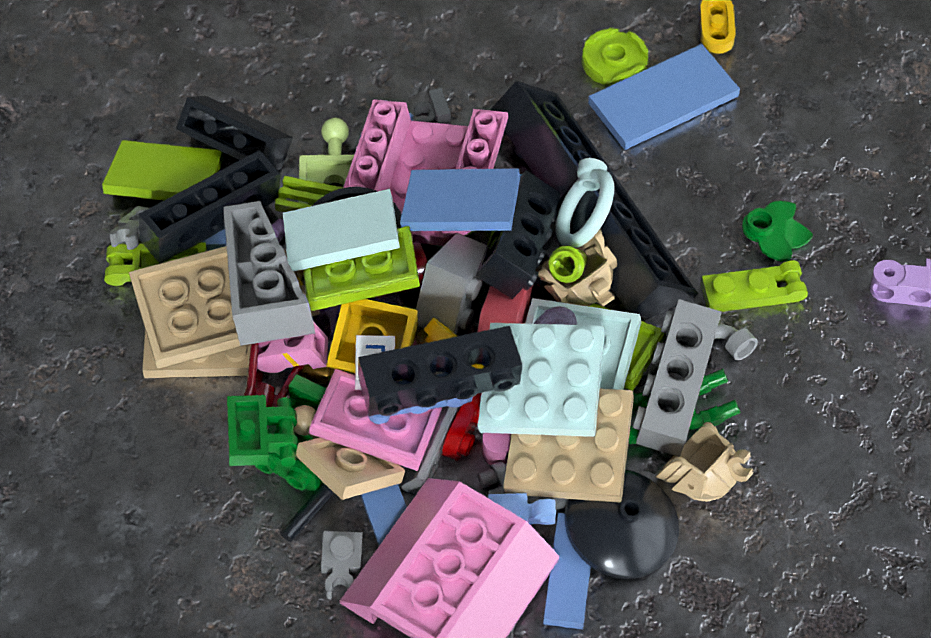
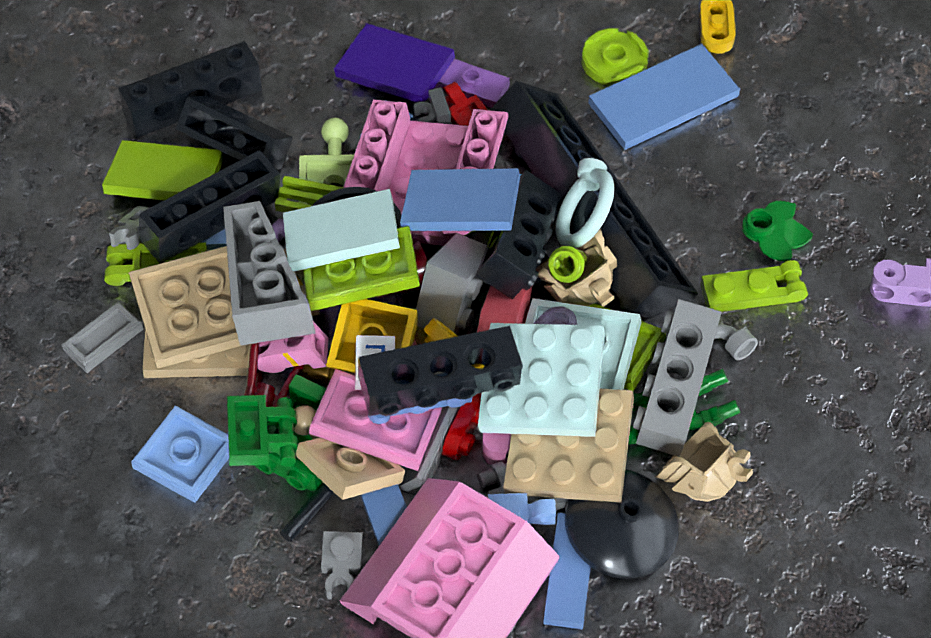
(102, 336): none -> light grey tile
(161, 97): none -> black brick
(183, 454): none -> light blue tile
(394, 63): none -> dark purple tile
(460, 106): none -> red plate
(475, 81): none -> medium lavender plate

